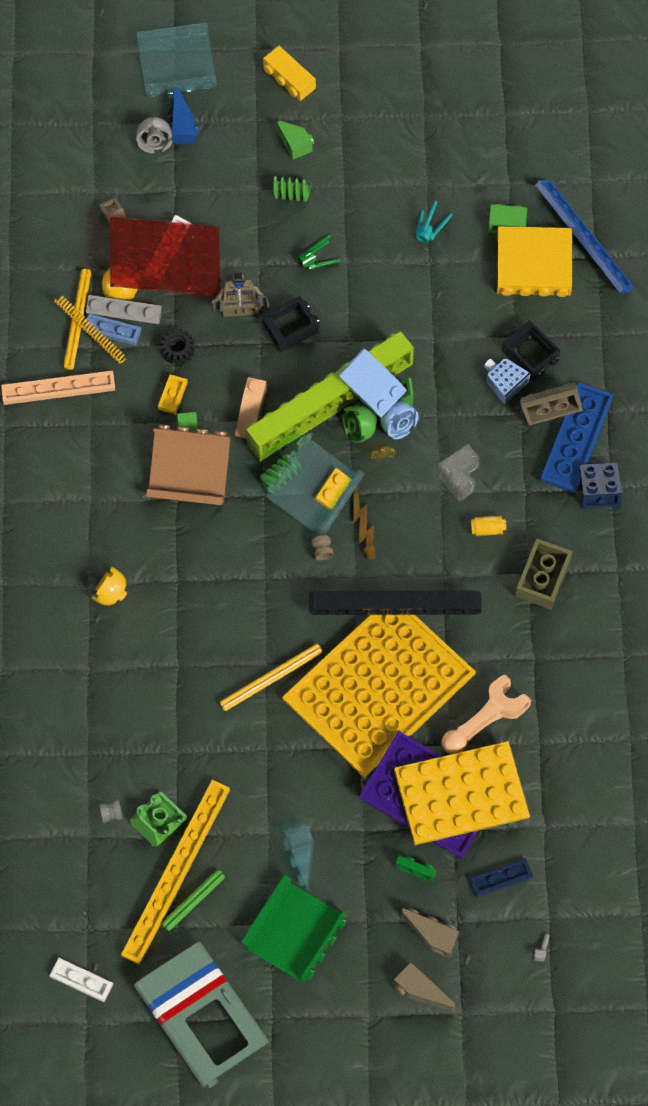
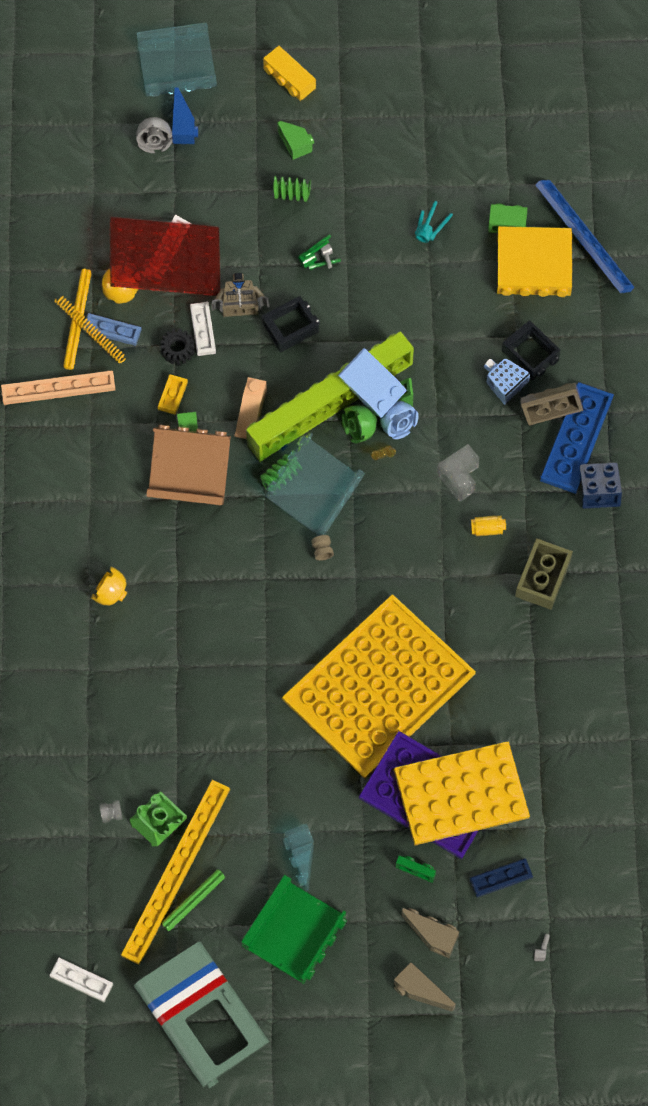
(112, 209): dark tan bracket -> none
(124, 309): light grey plate -> none
(202, 328): none -> white tile
(270, 677): yellow axle -> none
(326, 251): none -> light grey hand
(332, 488): yellow plate -> none
(363, 533): pearl gold piece -> none
(395, 602): black beam -> none
(497, 707): light nougat piece -> none

